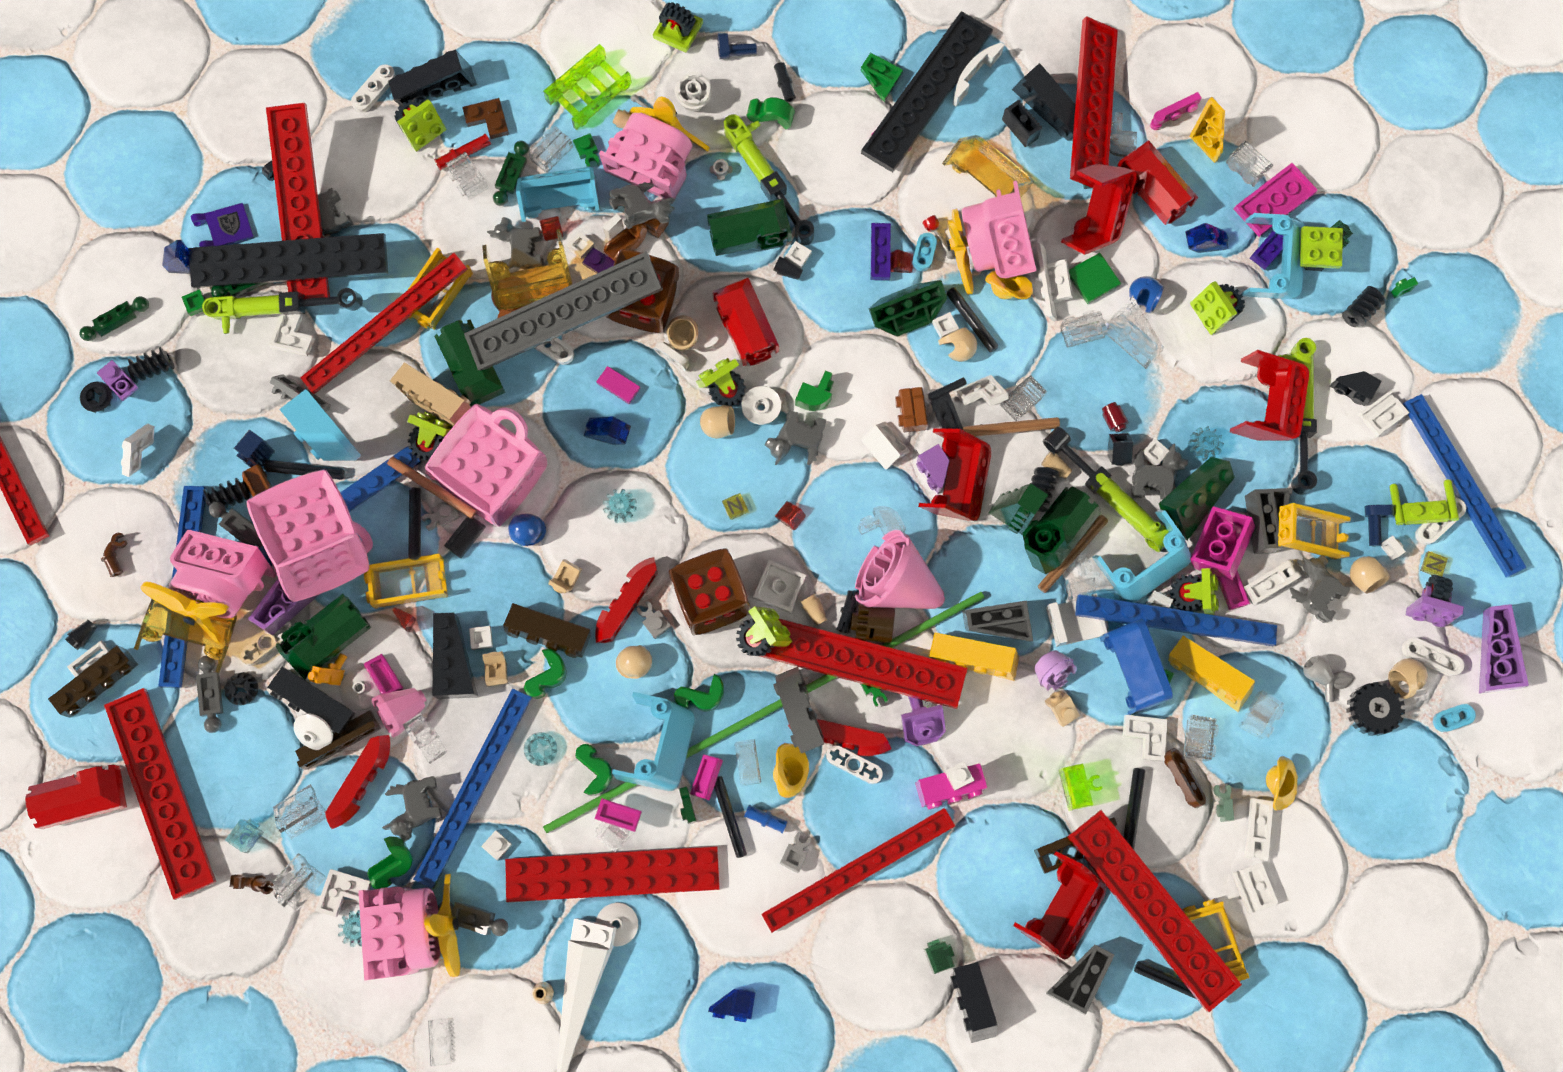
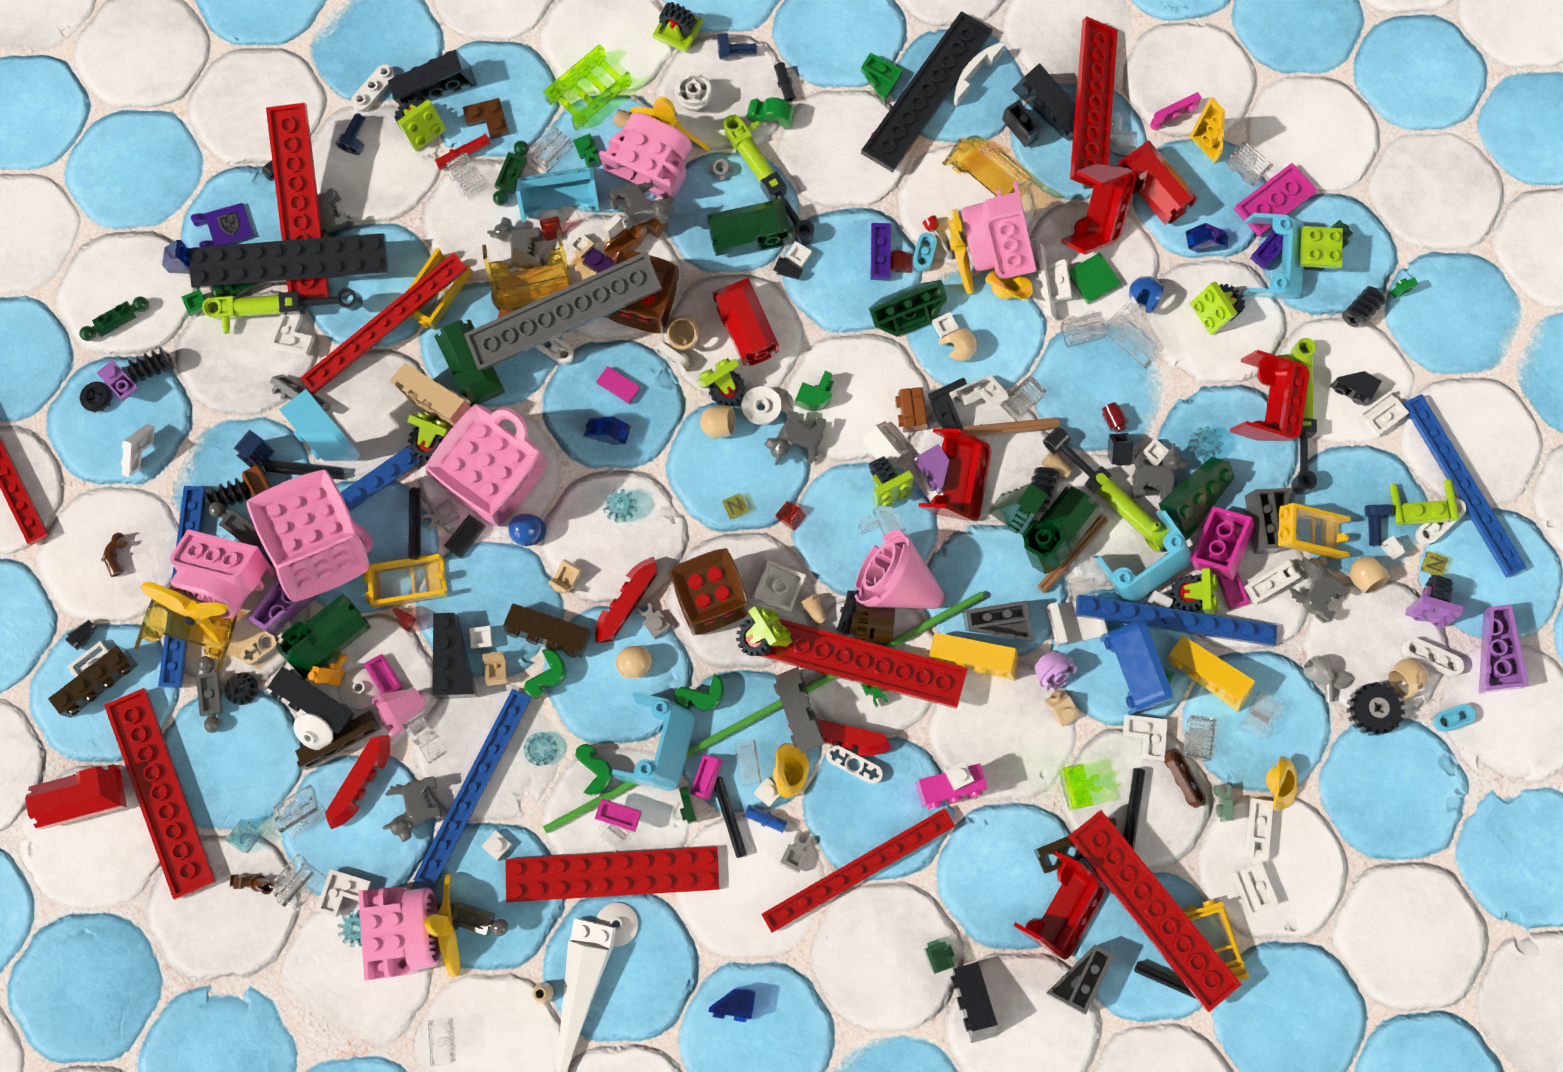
(348, 140): none -> dark blue piece
(392, 866): green animal -> none
(431, 487): nougat piece -> none
(767, 792): none -> white plate
(889, 483): none -> lime plate
(923, 723): medium lavender piece -> none
(972, 319): black axle -> none

